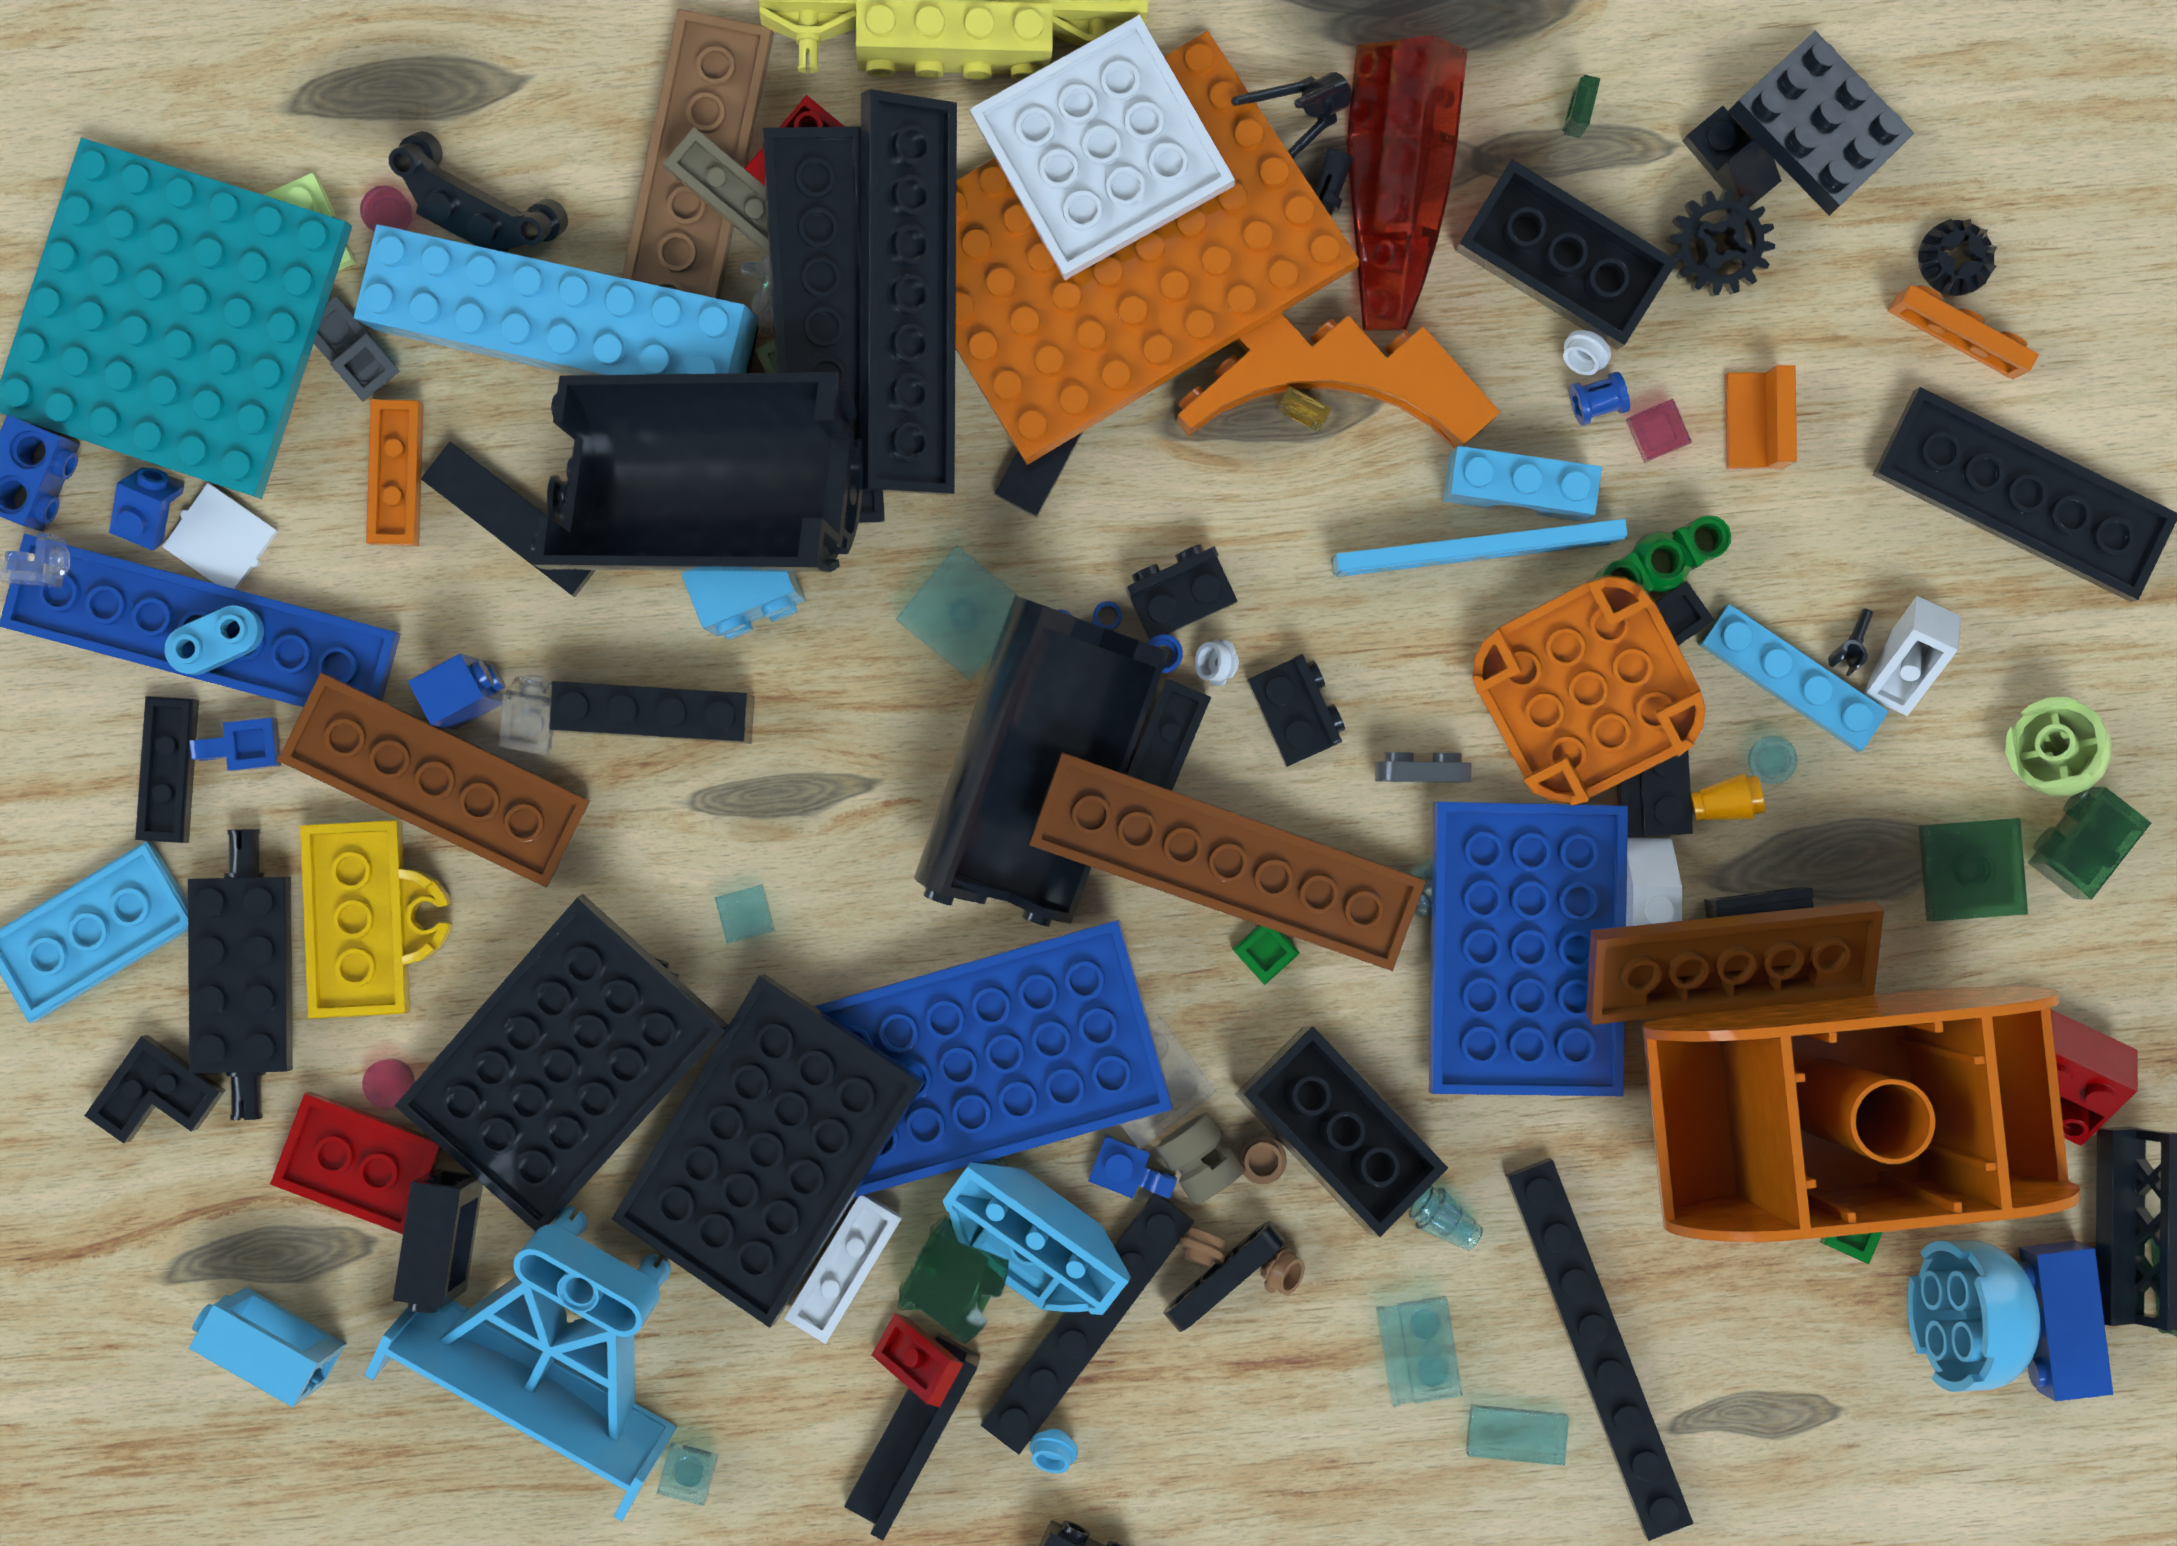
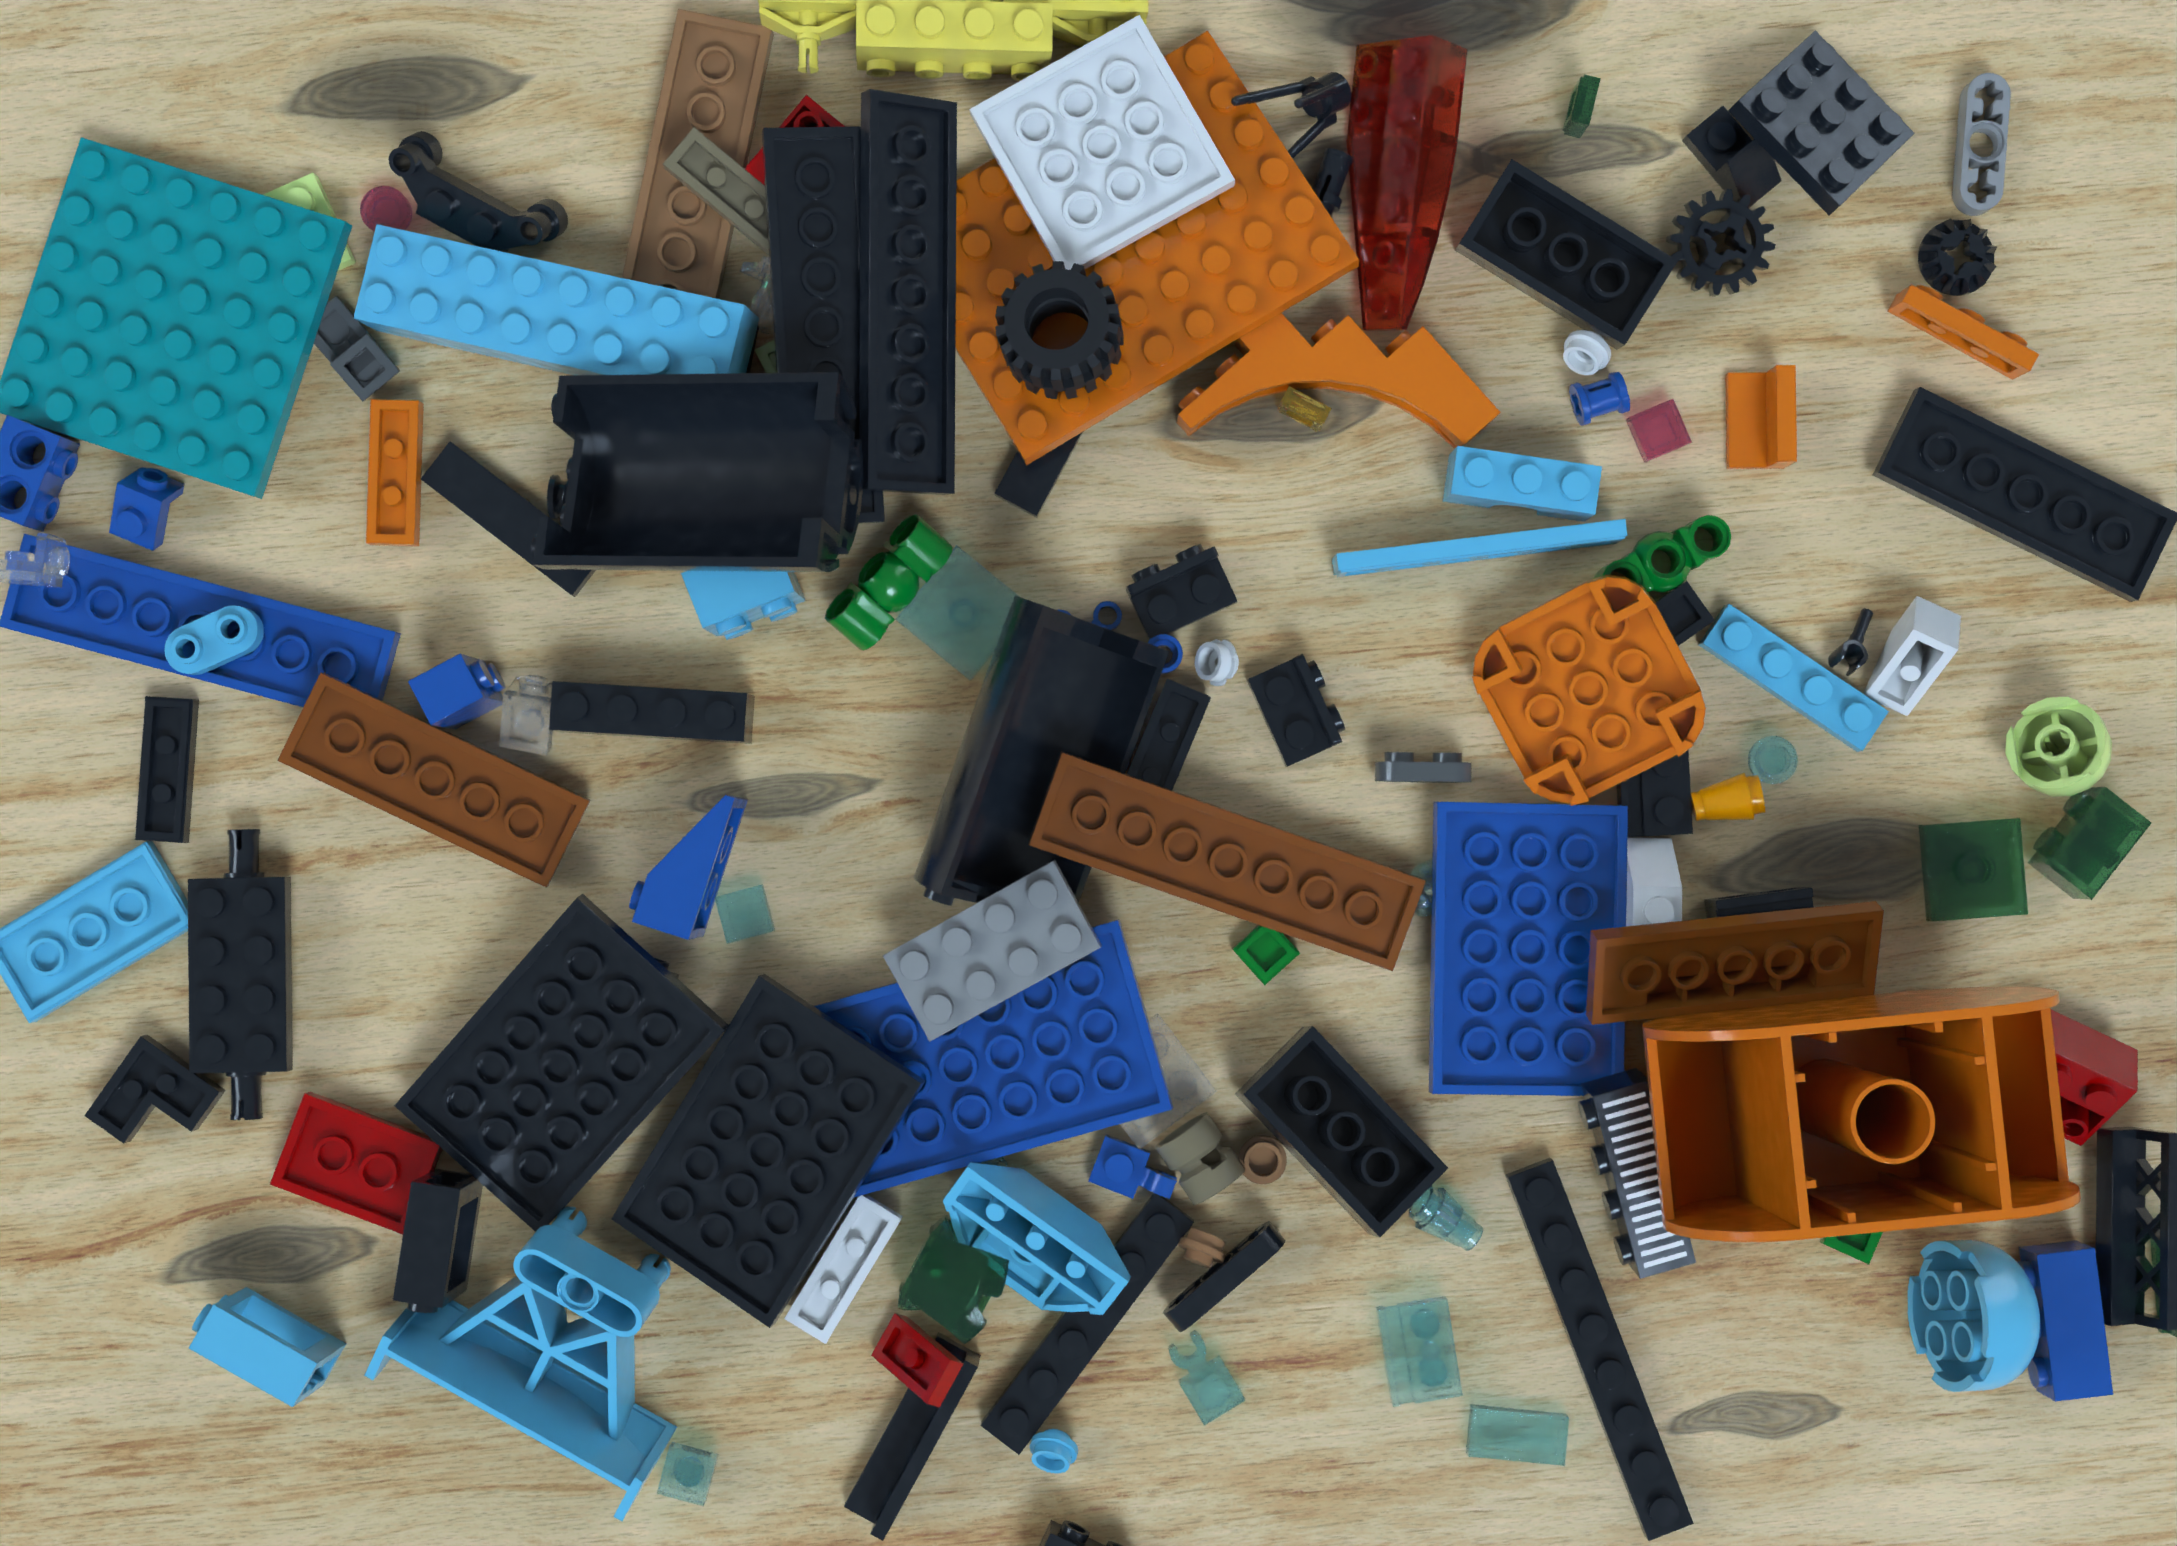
(220, 538): white piece -> none
(244, 745): blue plate -> none
(363, 918): yellow plate -> none
(387, 1082): clear pink tile -> none
(684, 883): none -> blue slope
(888, 582): none -> green piece
(992, 950): none -> light grey plate
(1053, 293): none -> black tyre
(1209, 1383): none -> clear light blue plate
(1283, 1272): medium nougat plate -> none
(1625, 1153): none -> black brick
(1970, 109): none -> light grey beam

